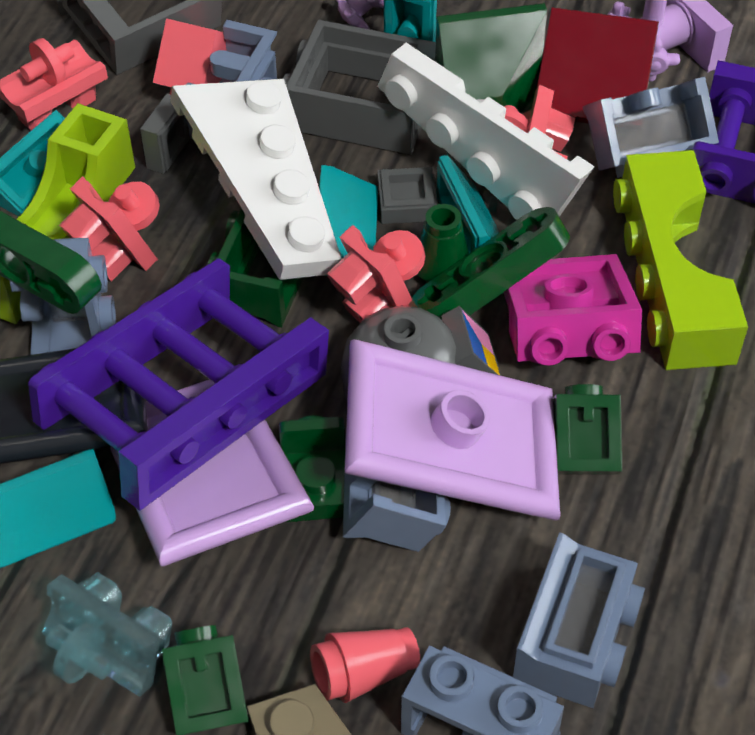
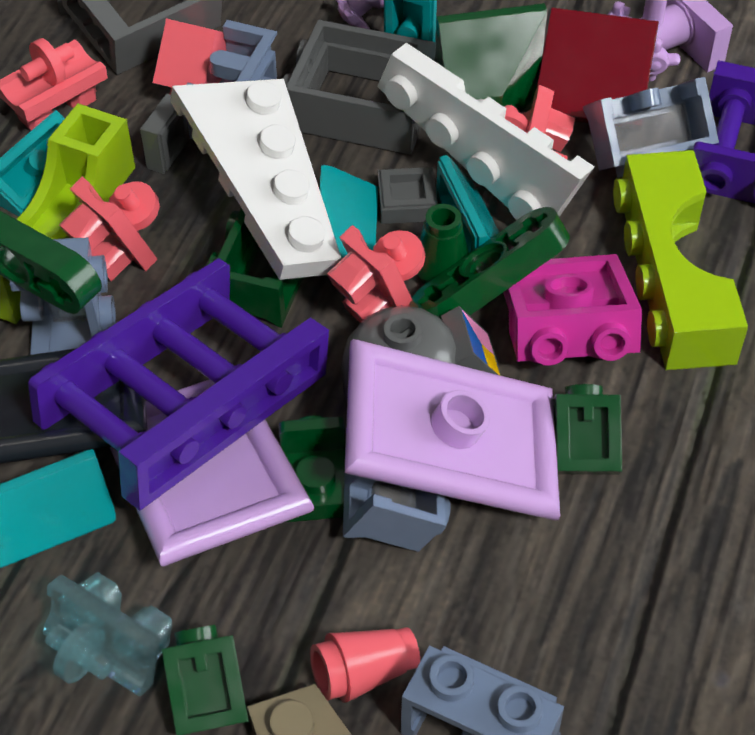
(575, 622): sand blue window -> none

